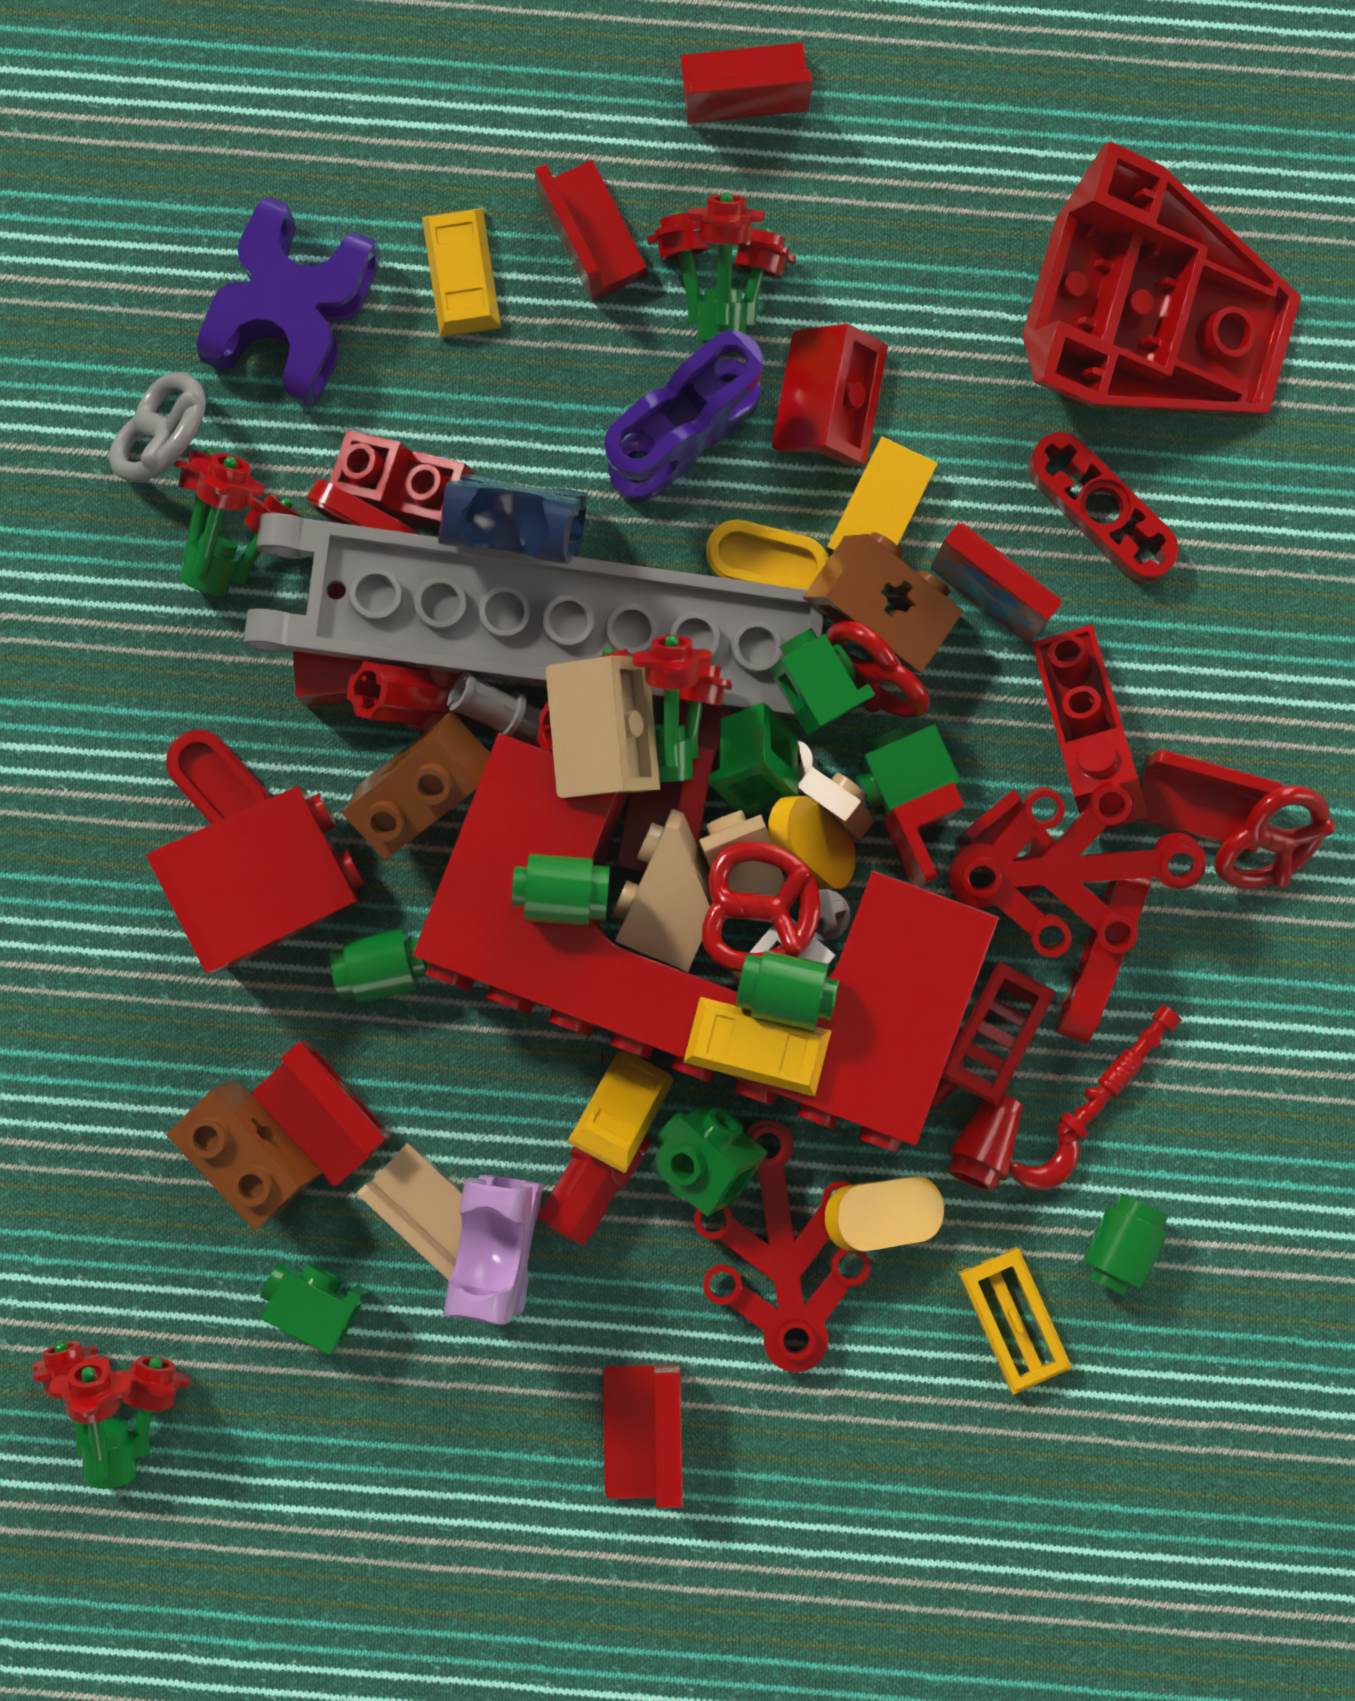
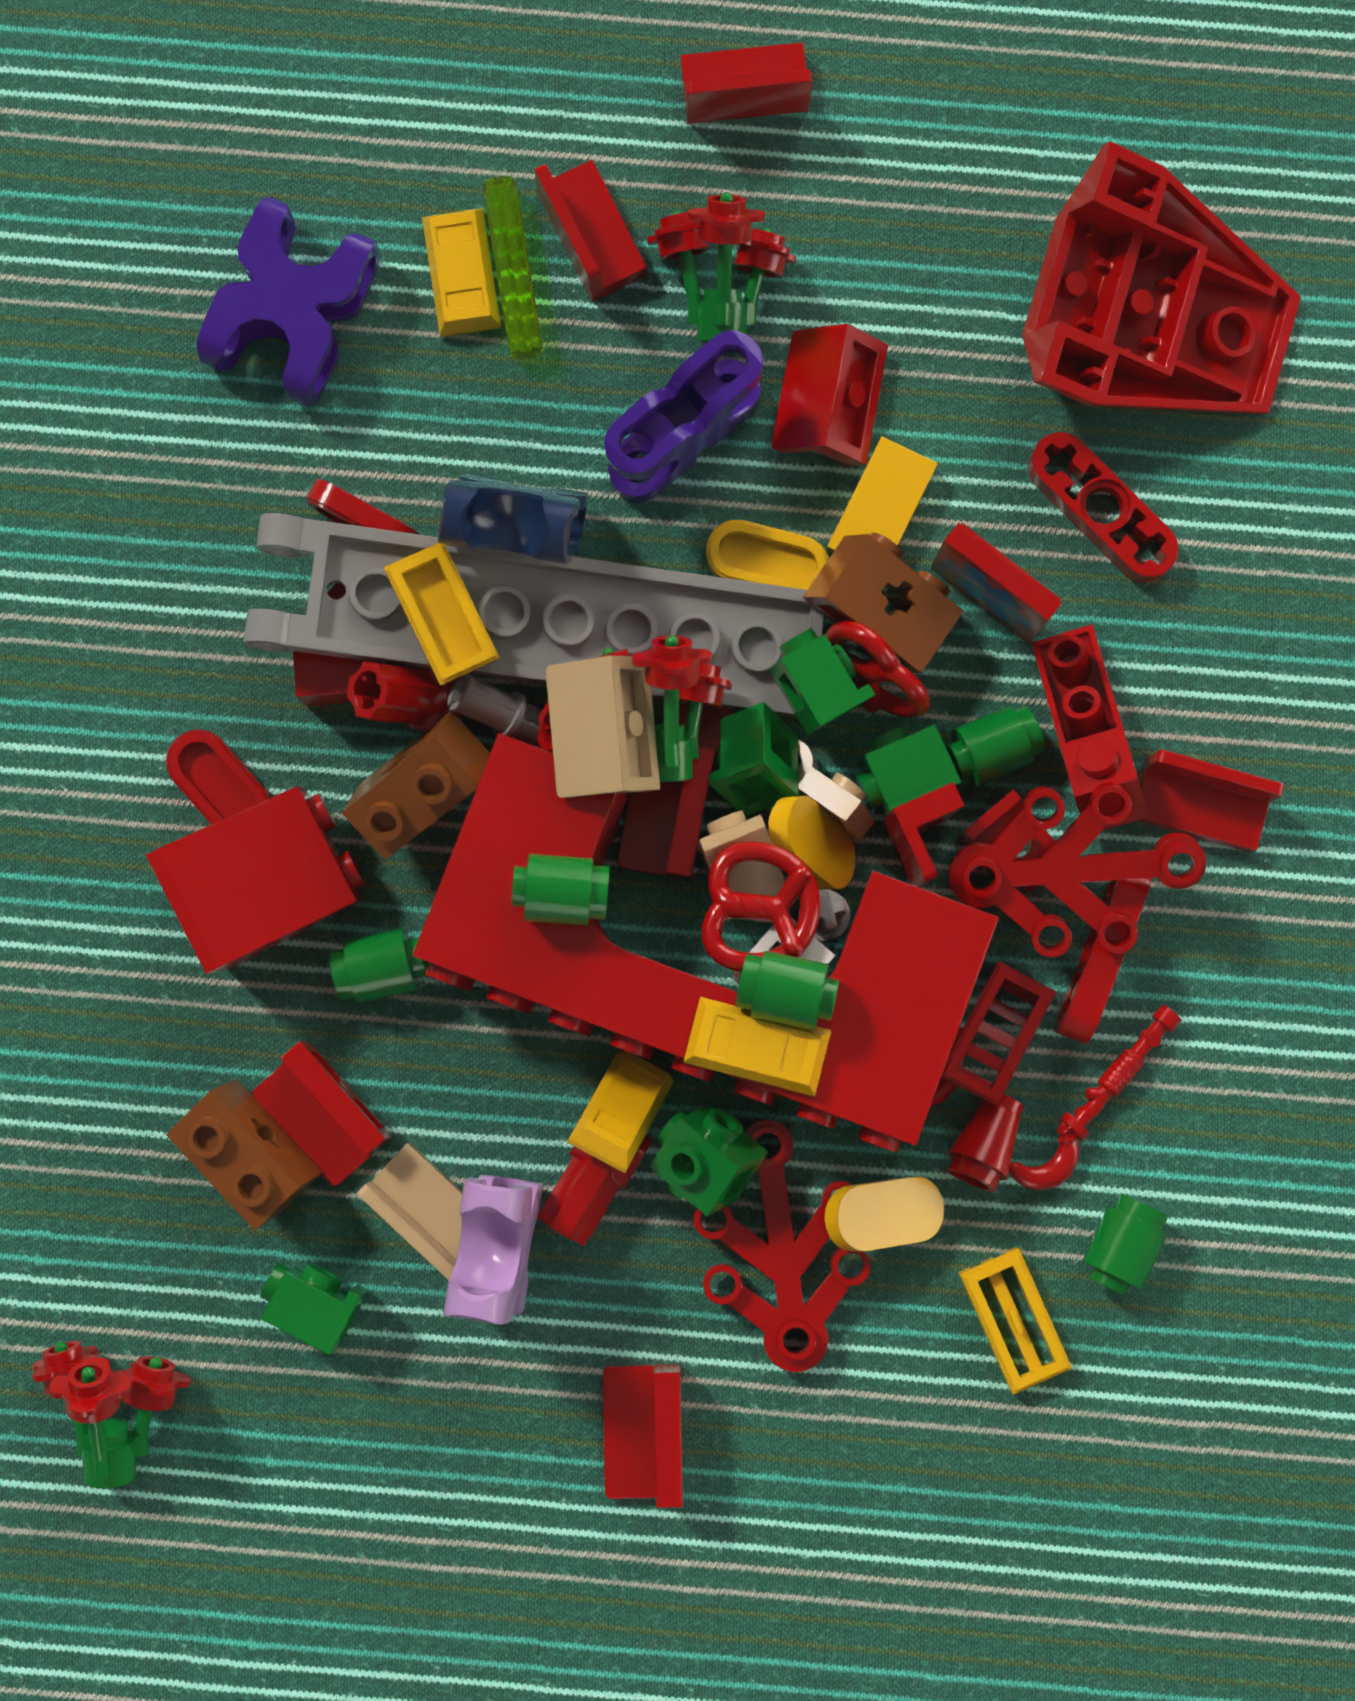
(168, 434): light grey piece -> none
(225, 485): plant -> none
(394, 476): red slope -> none
(441, 613): none -> yellow tile
(512, 267): none -> clear neon green axle
(672, 898): tan slope -> none
(995, 745): none -> green brick
(1290, 846): red piece -> none

